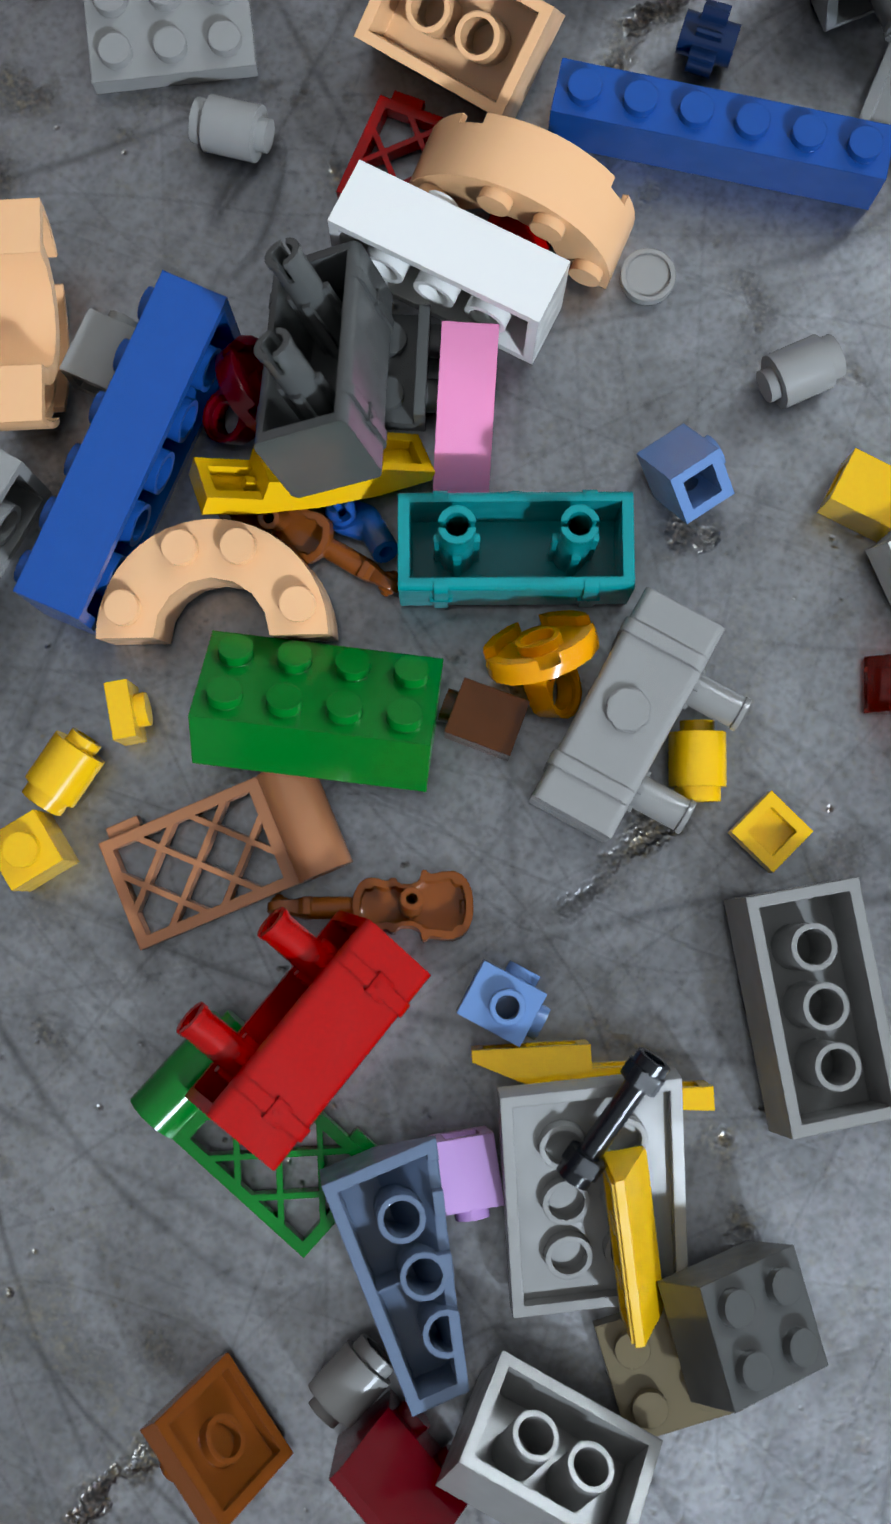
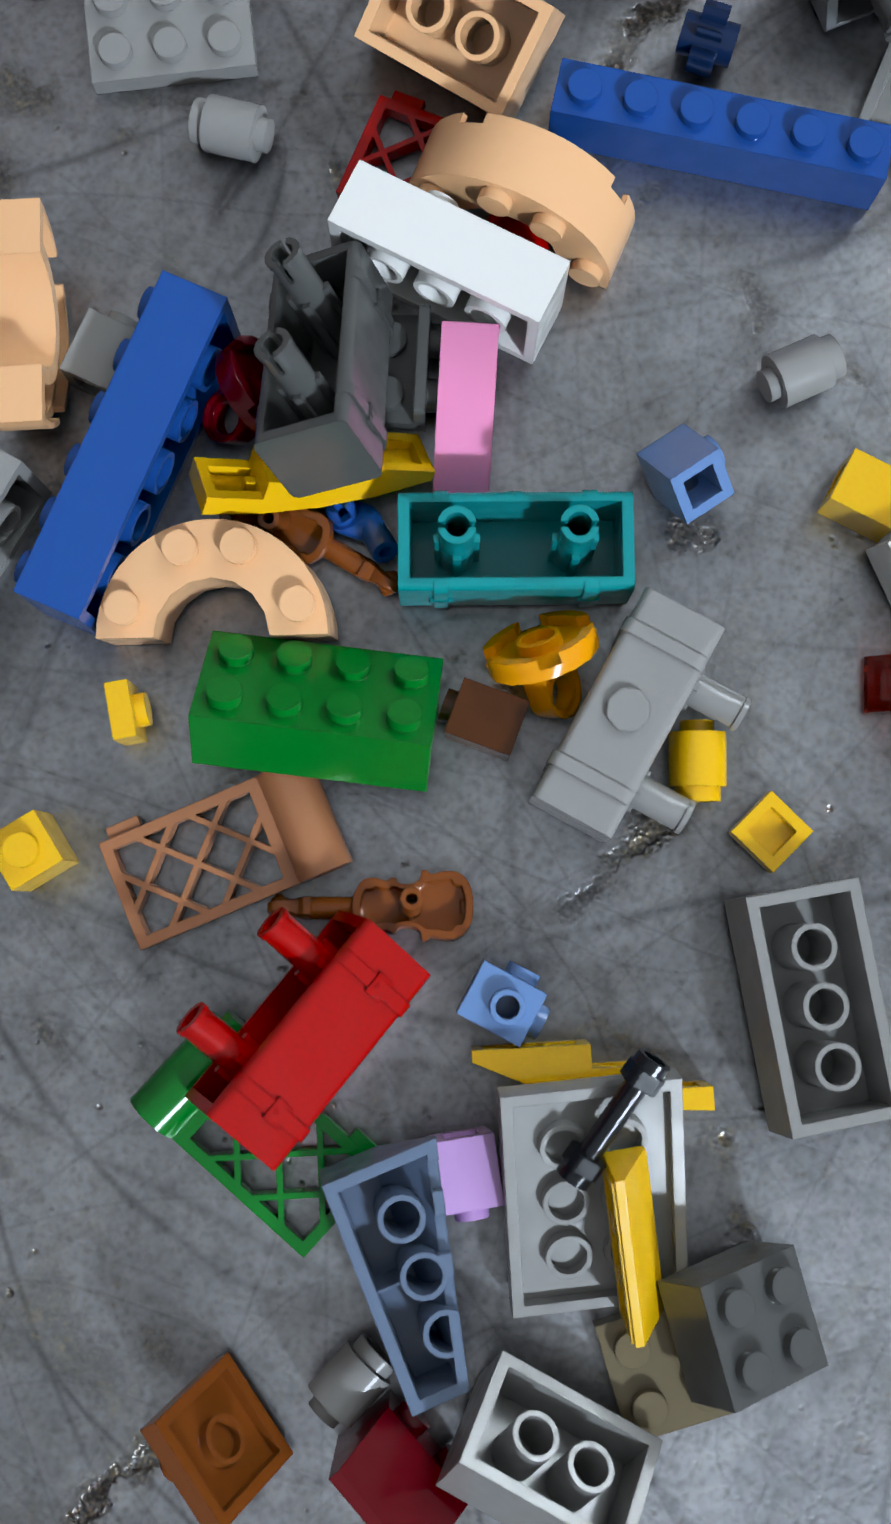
(63, 771): yellow brick -> none
(647, 276): light grey piece -> none

